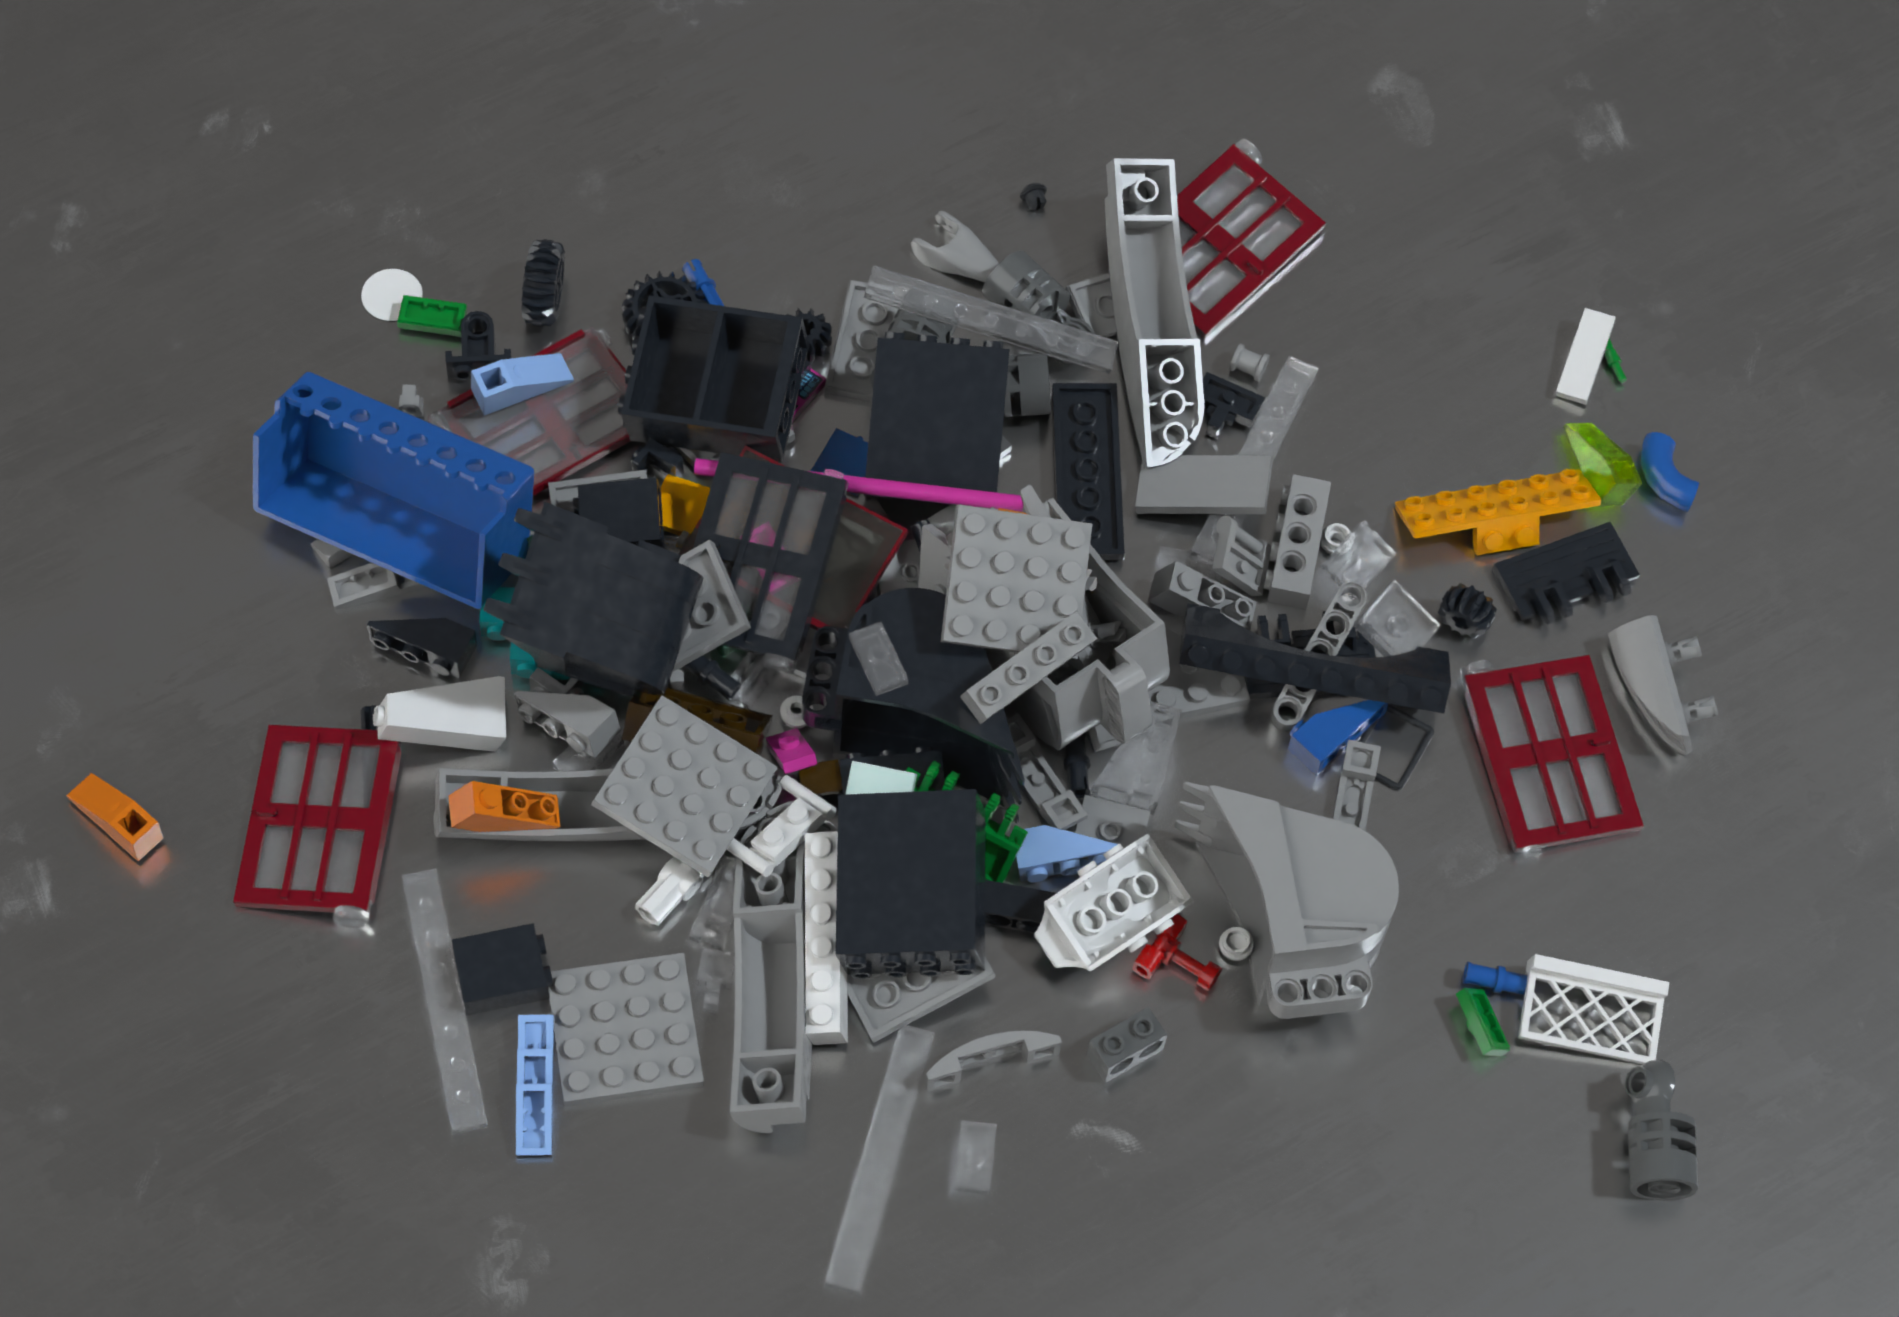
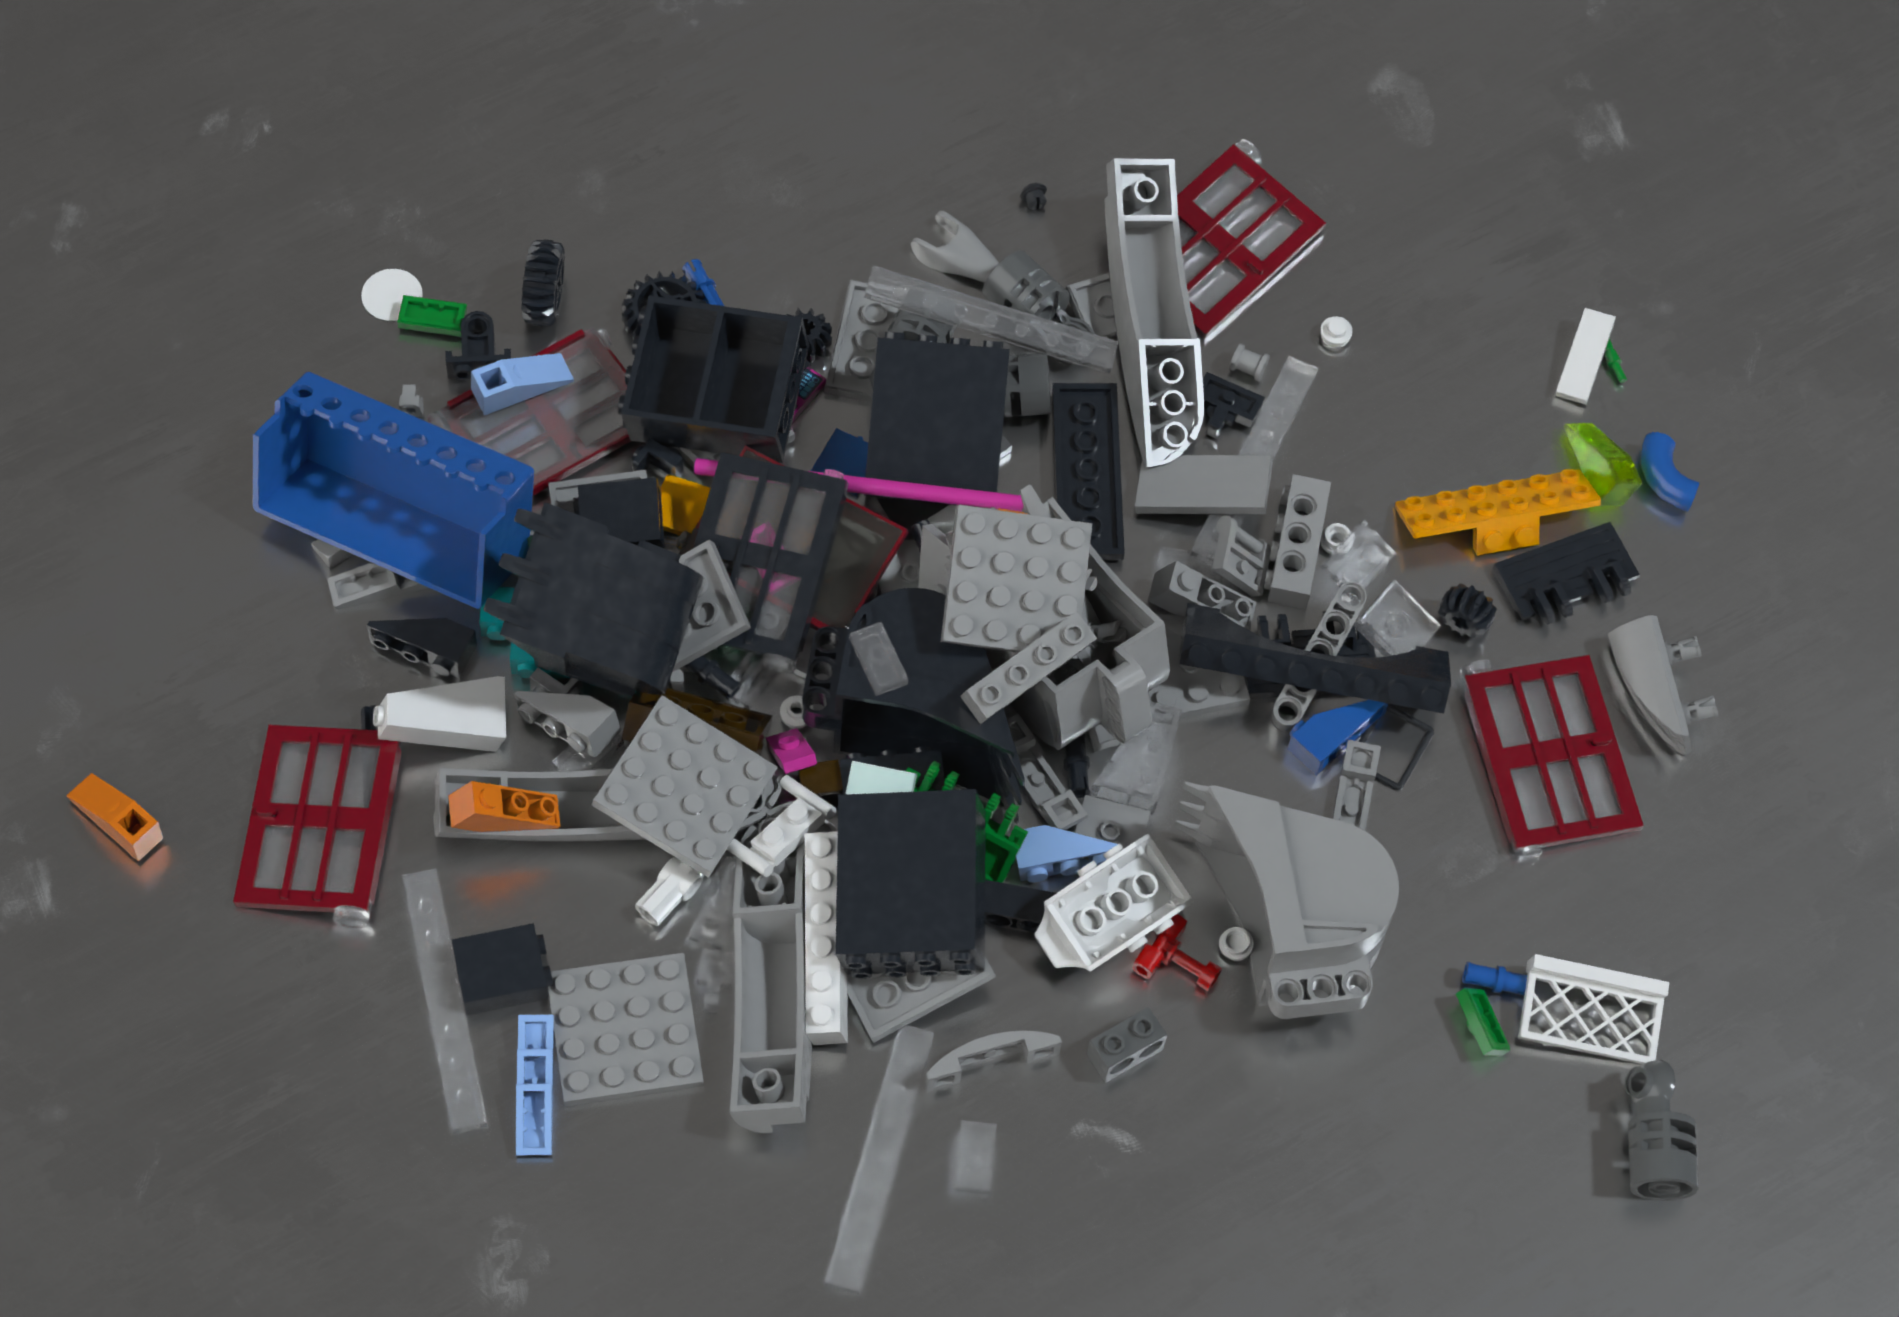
(1336, 331): none -> white plate

